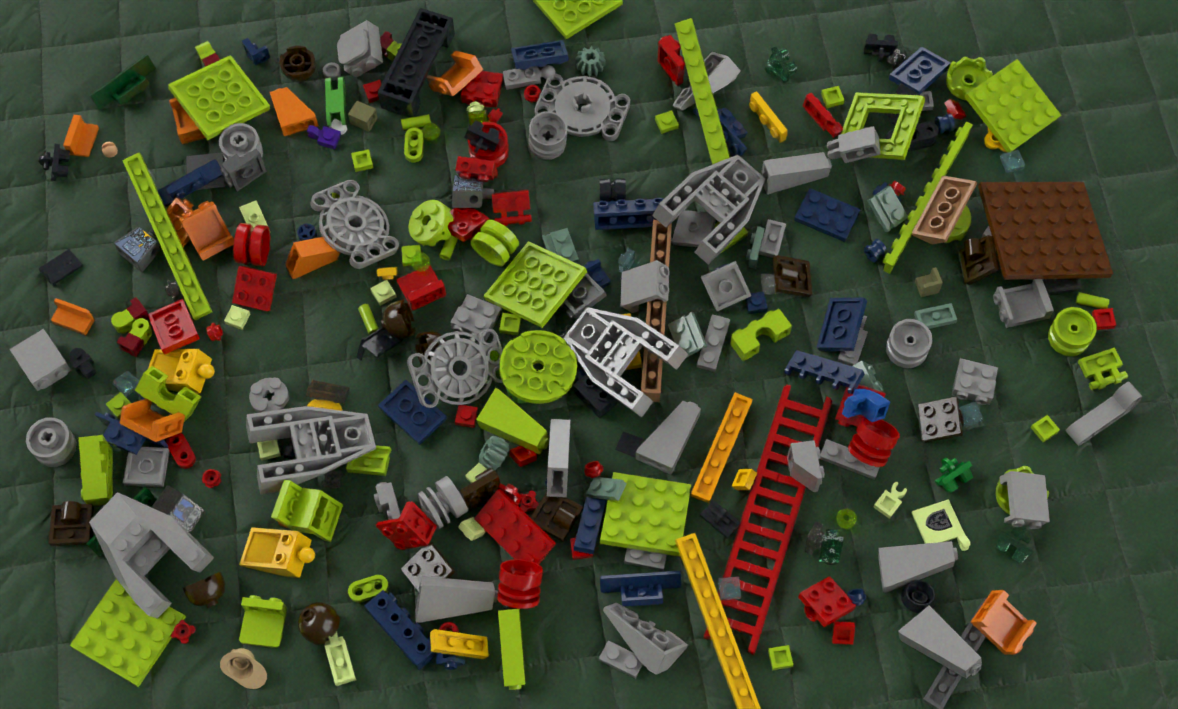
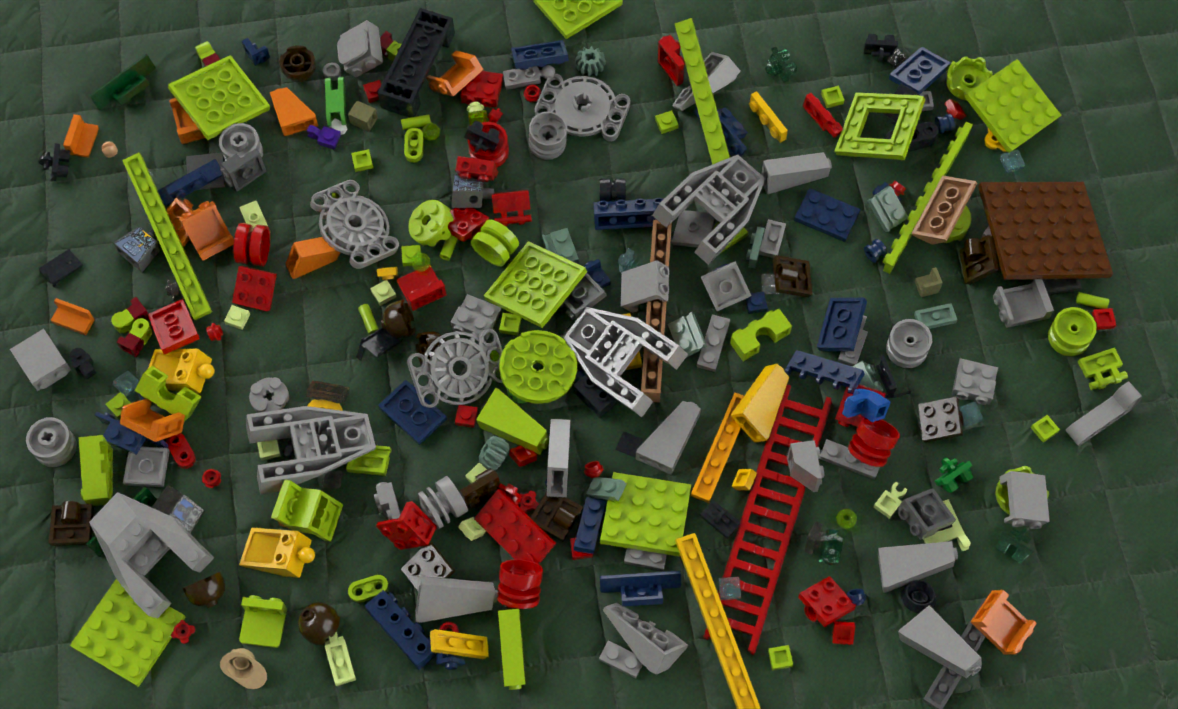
(306, 230): dark blue wheel -> none
(761, 403): none -> yellow slope
(855, 145): light grey hinge -> none
(888, 380): none -> black piece
(925, 513): none -> dark grey plate

